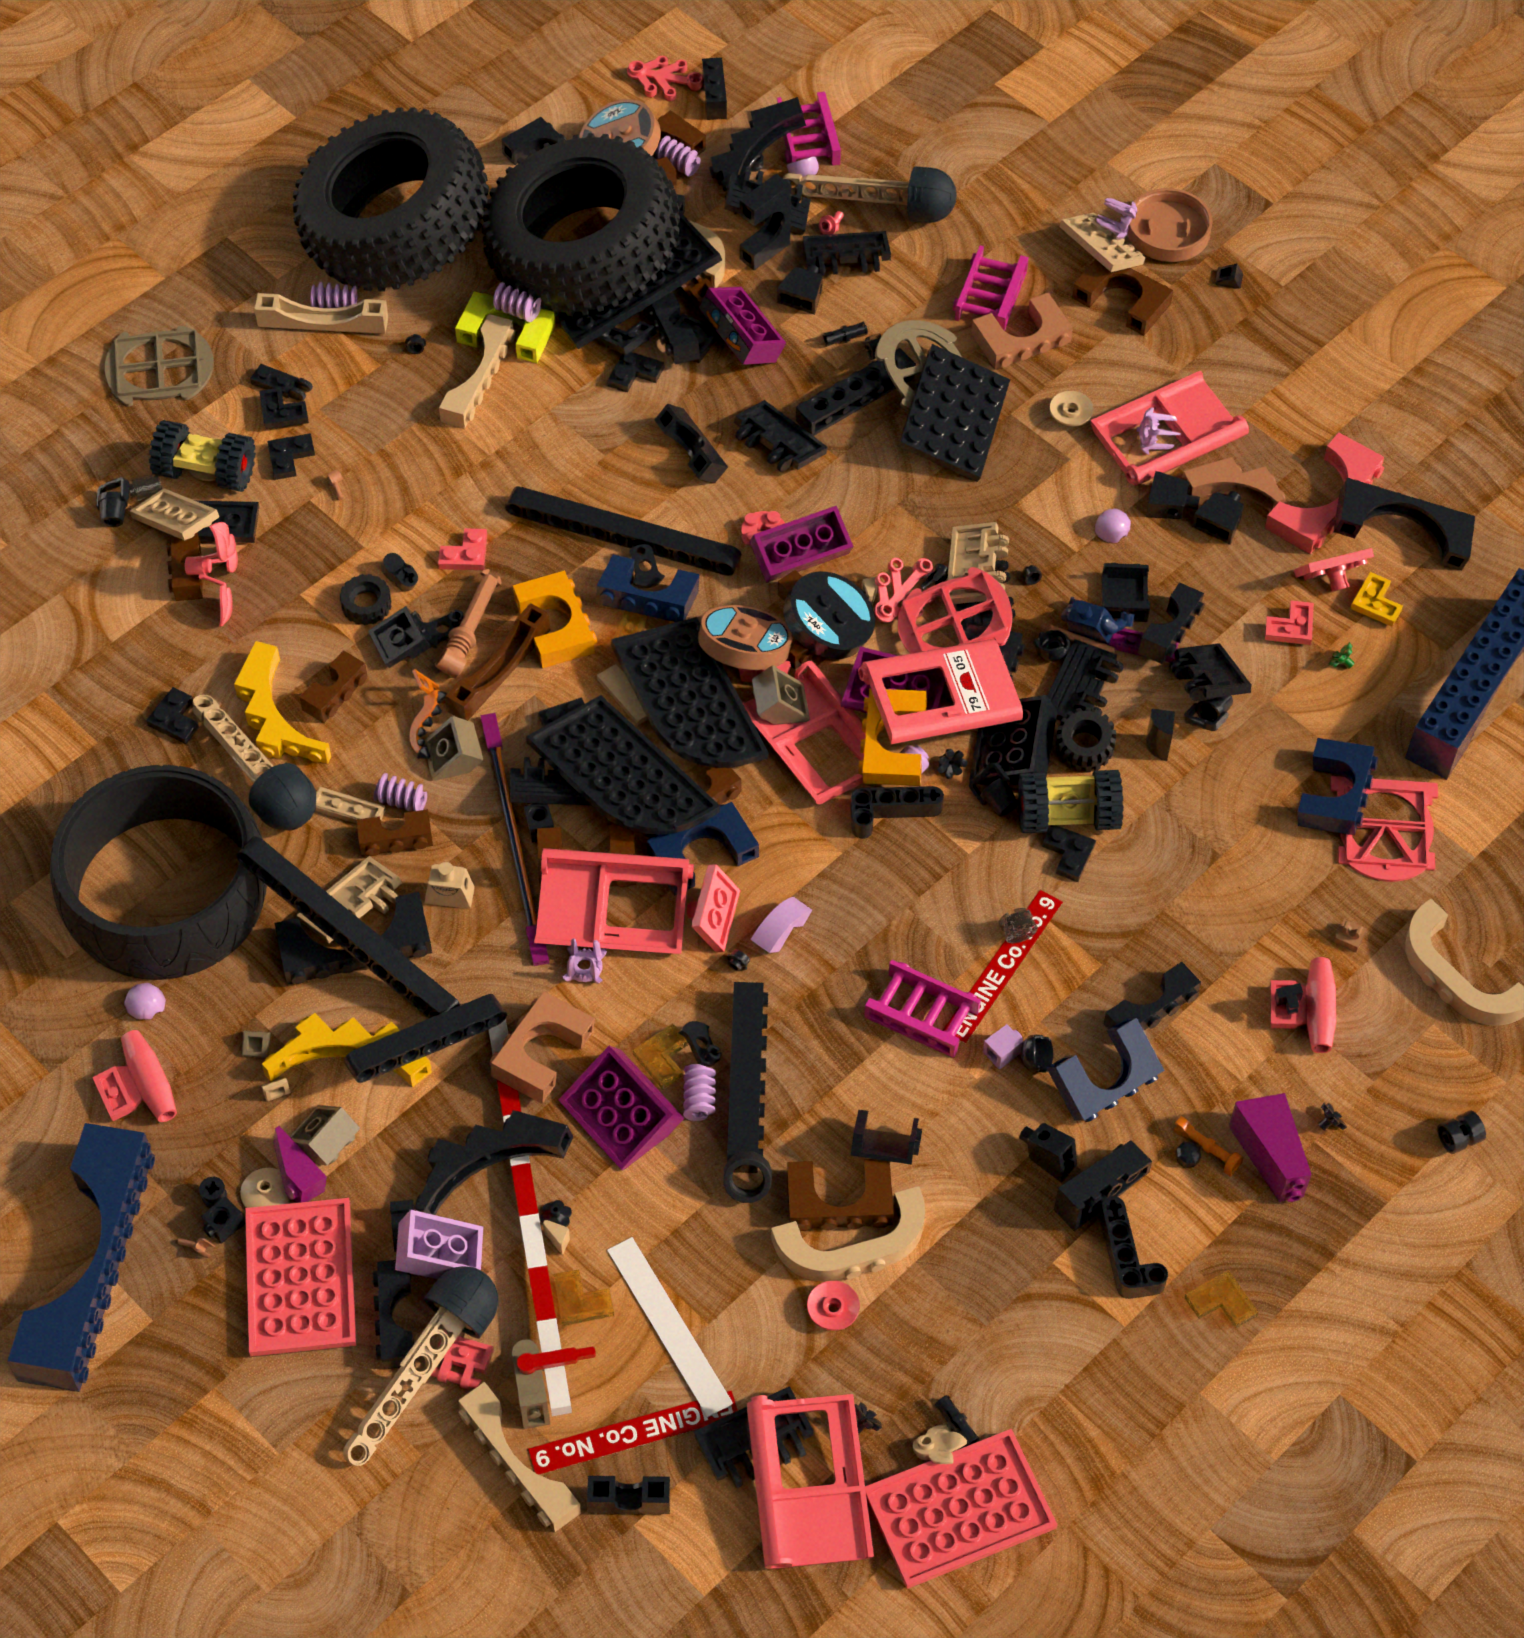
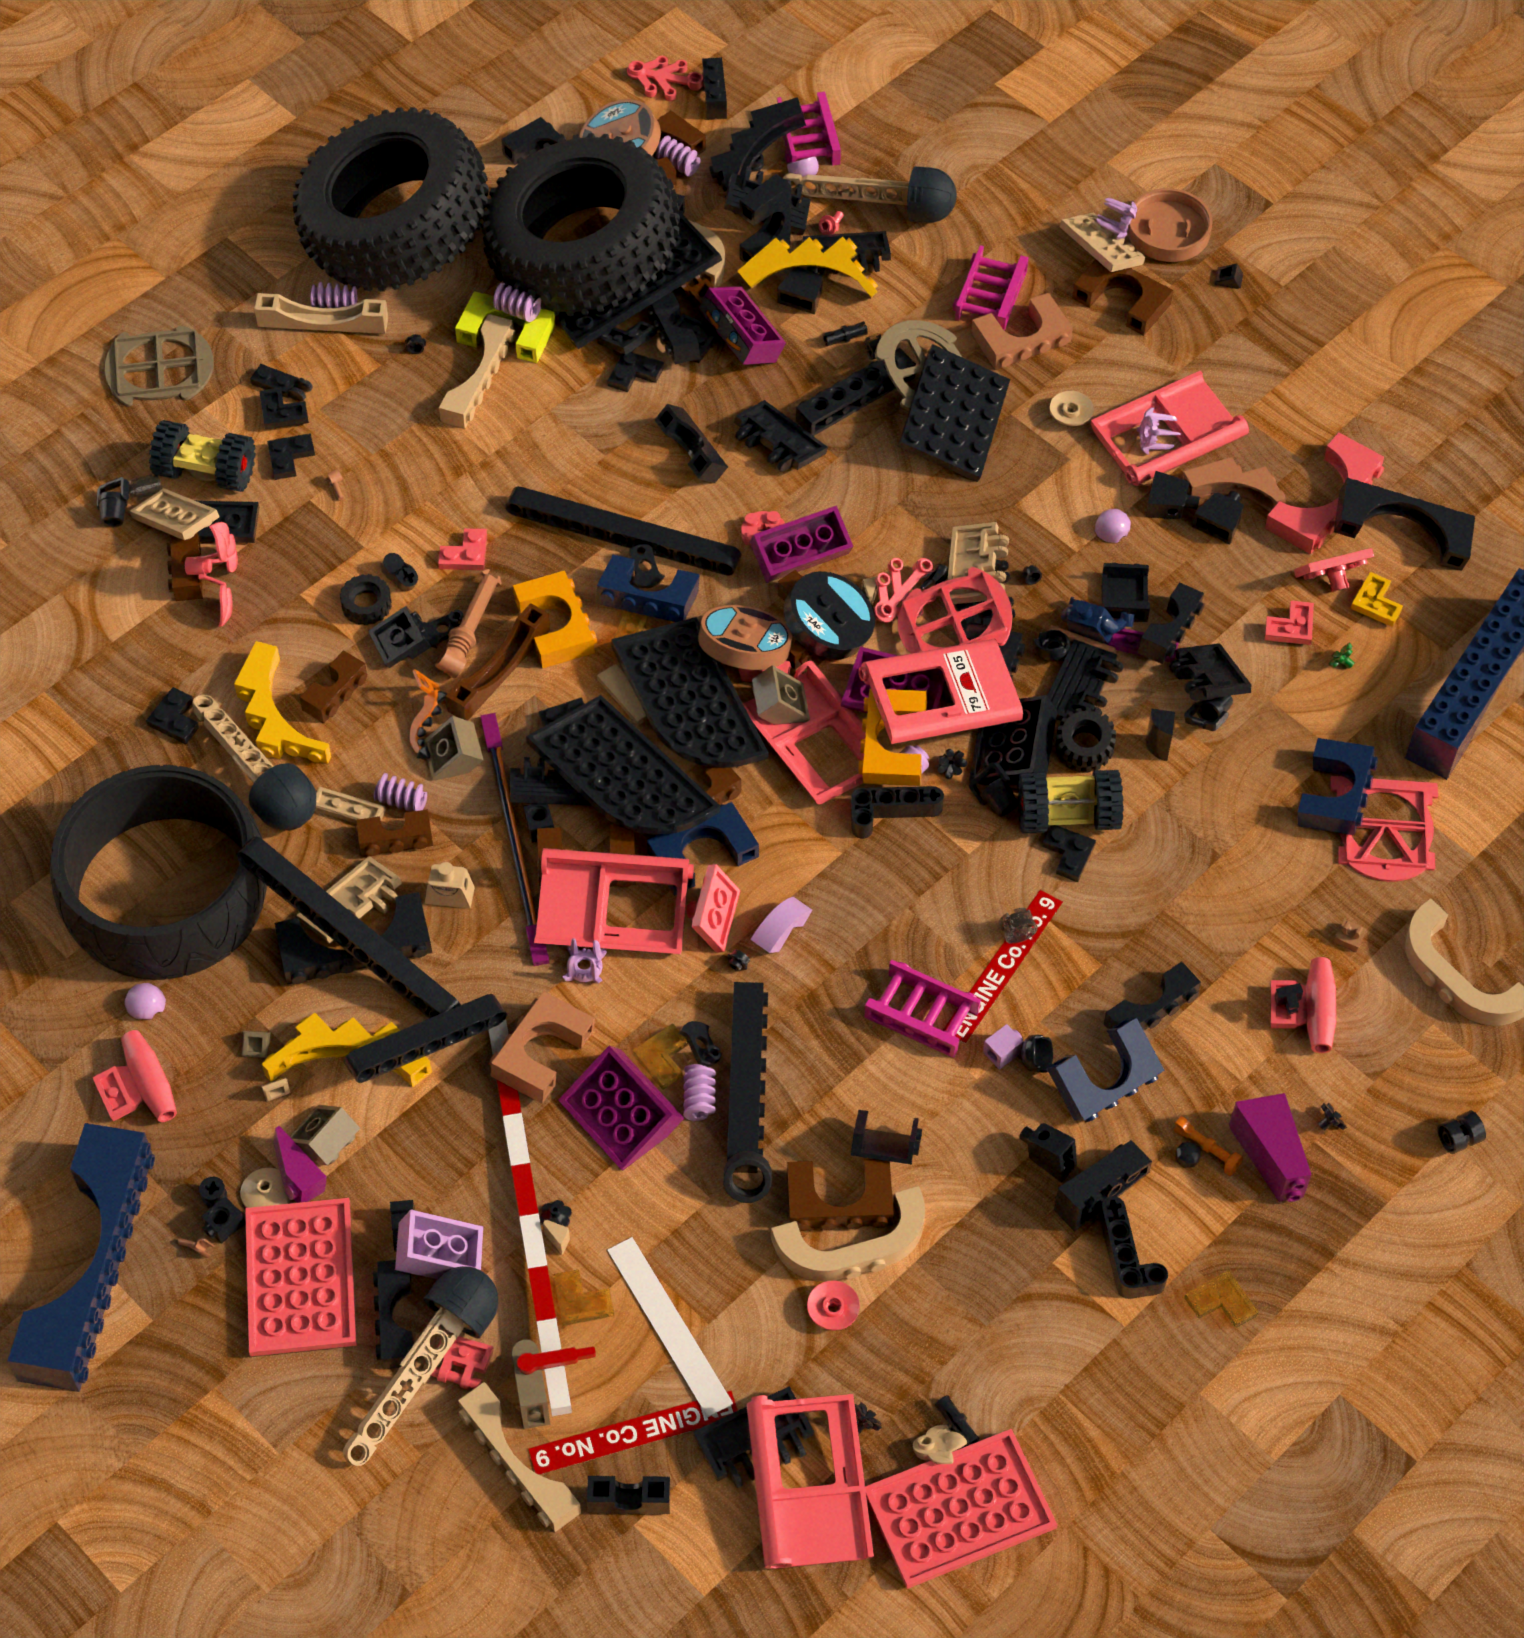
(484, 1146): black arch -> none
(776, 258): none -> yellow arch

